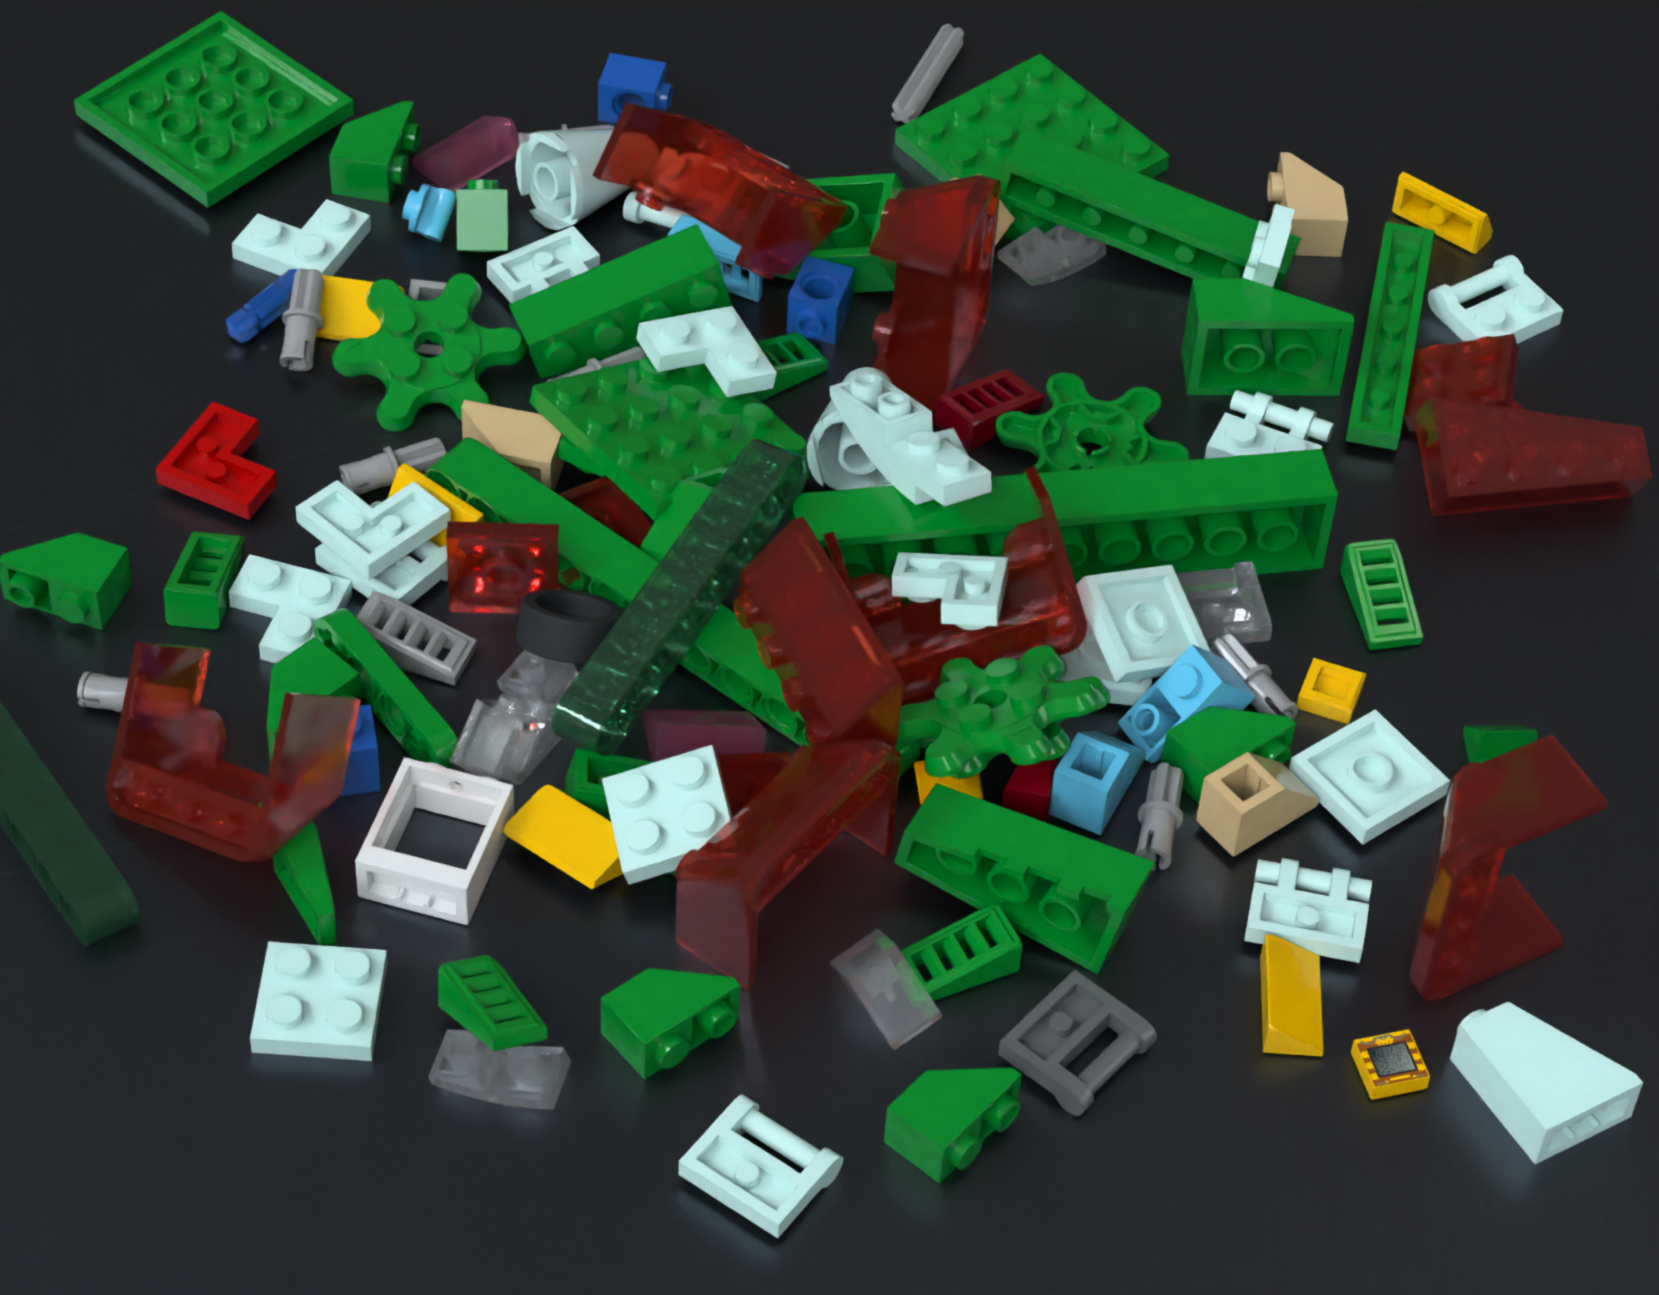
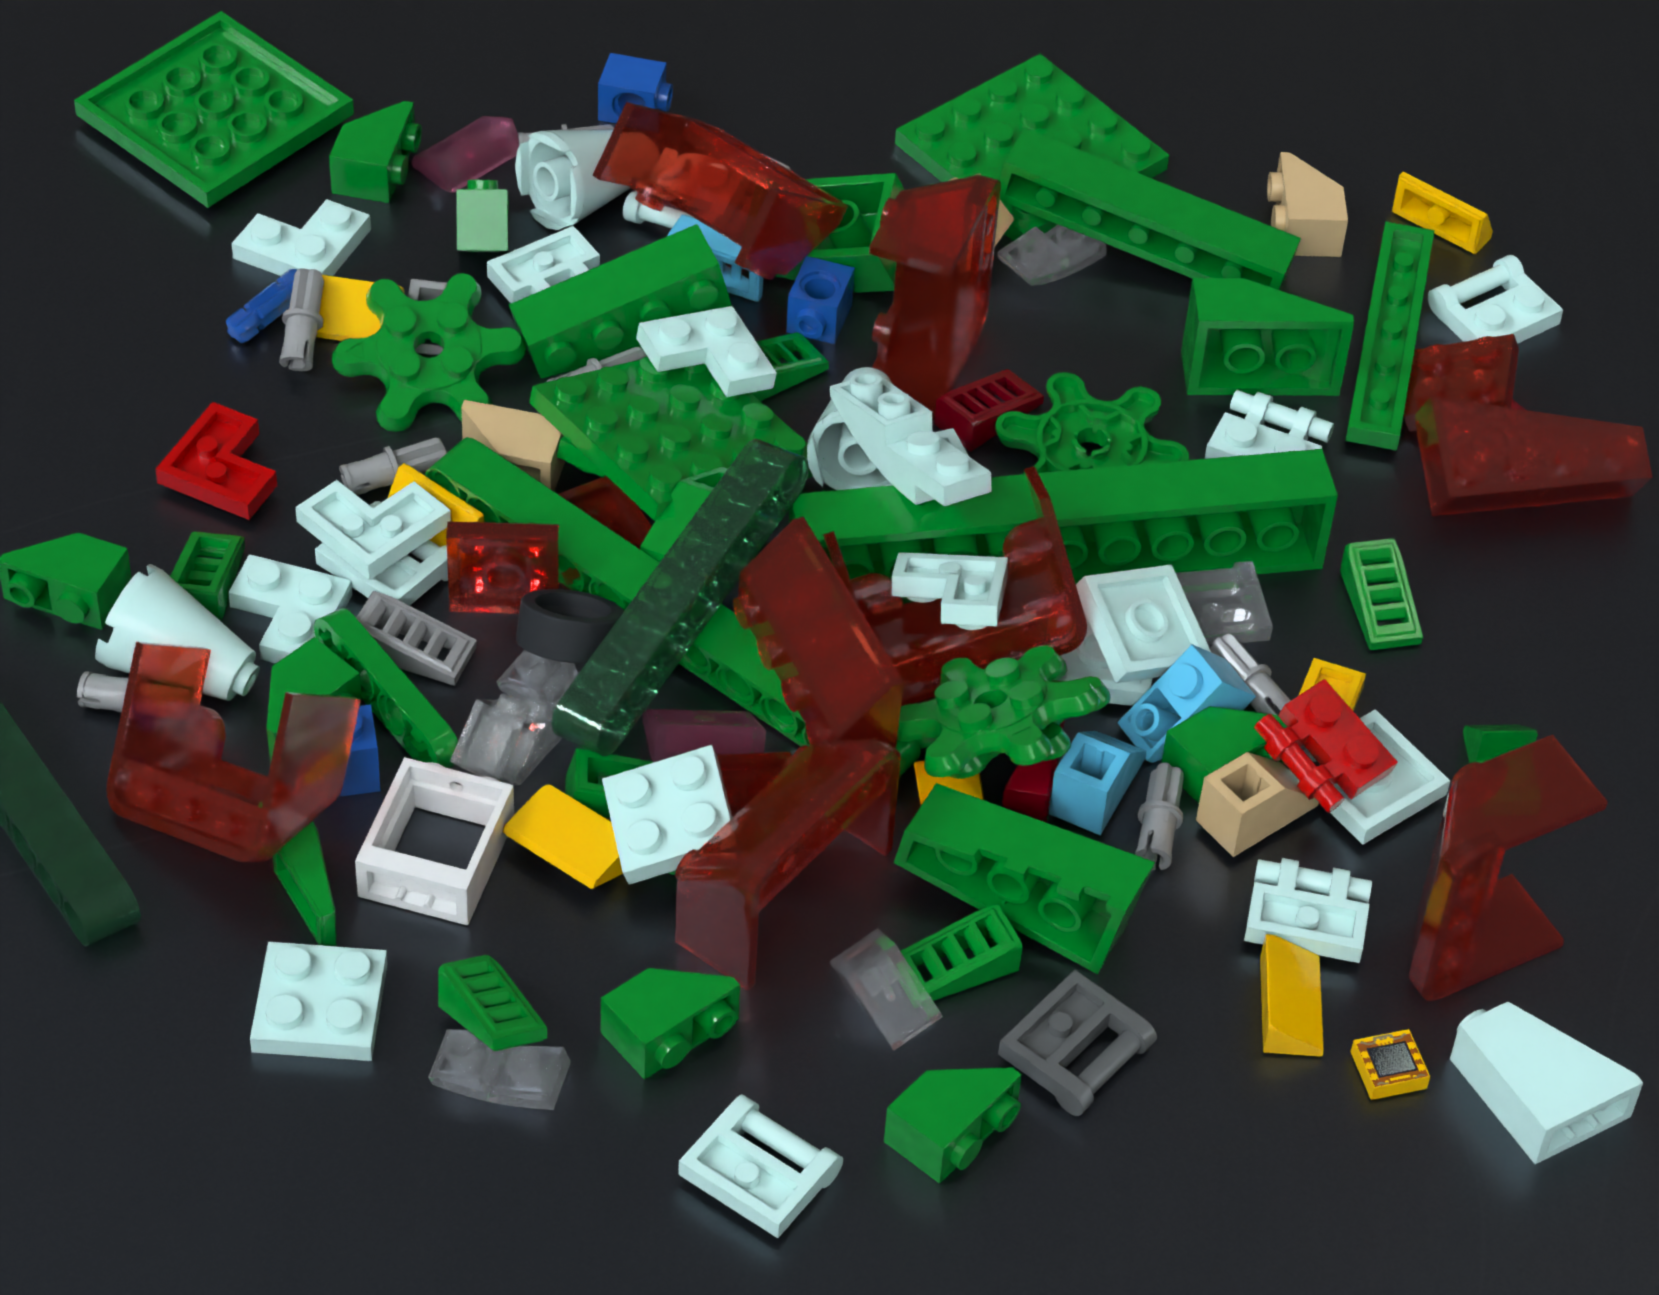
(164, 613): none -> light aqua cone
(429, 211): medium azure plate -> none
(927, 74): light grey axle -> none
(1269, 247): light aqua plate -> none
(1334, 737): none -> red plate

